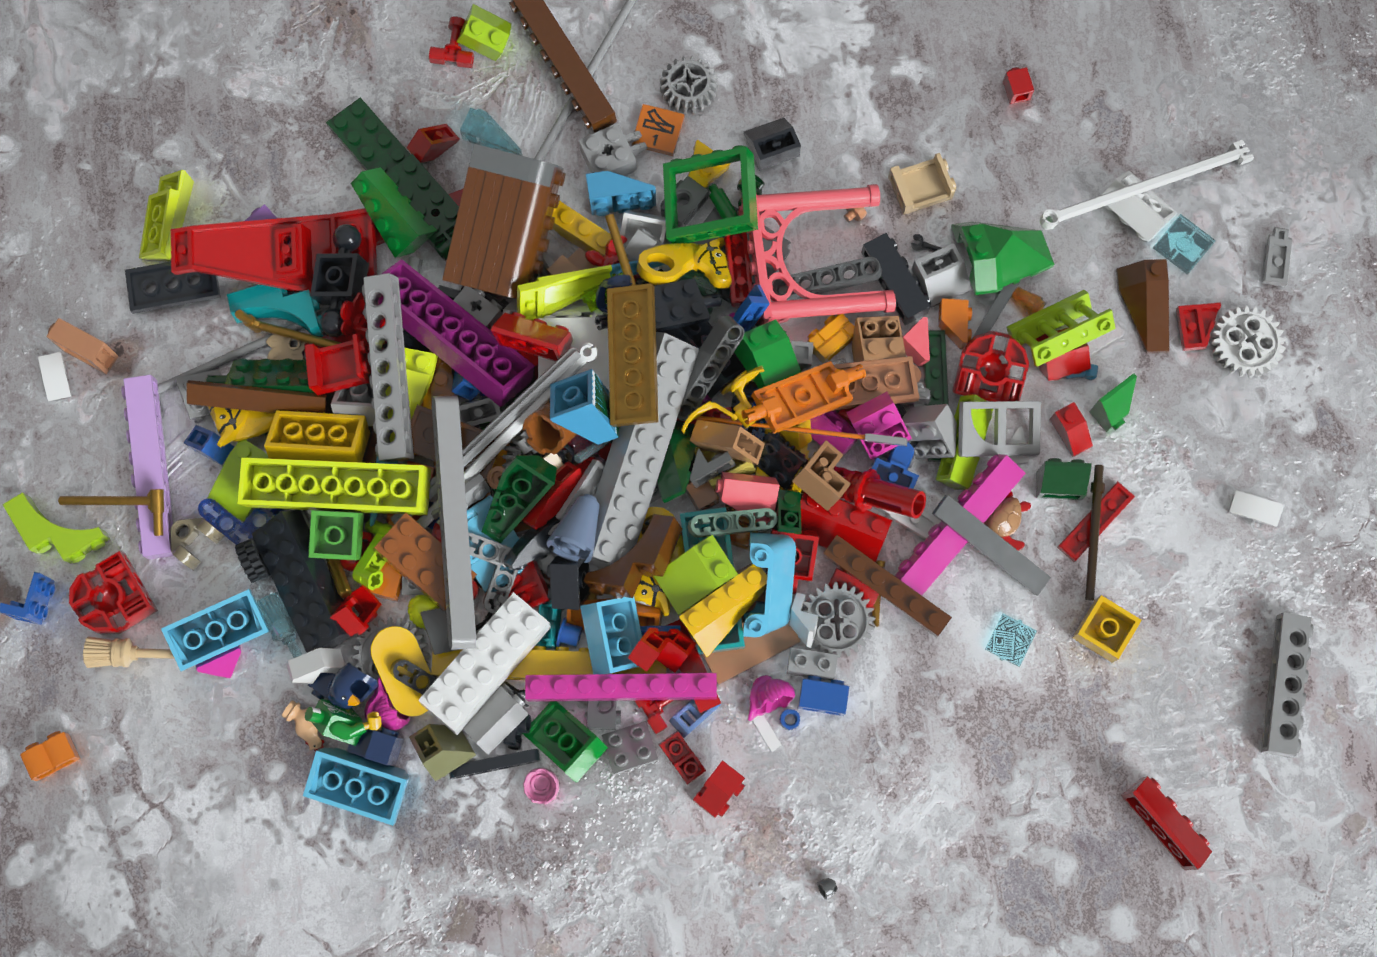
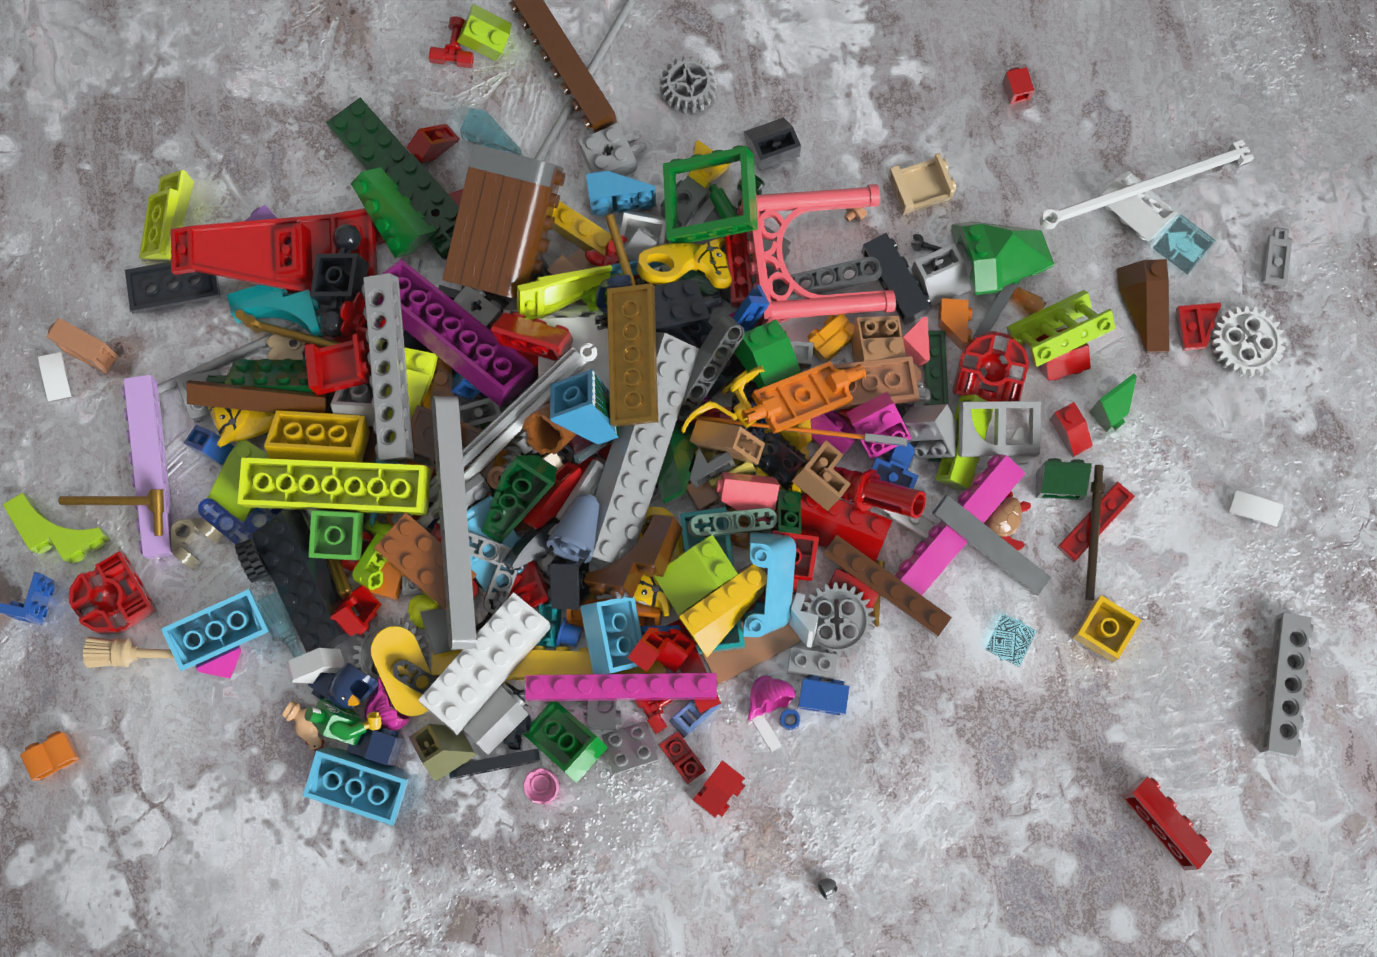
(659, 129): orange tile -> none
(1089, 374): dark azure hand -> none

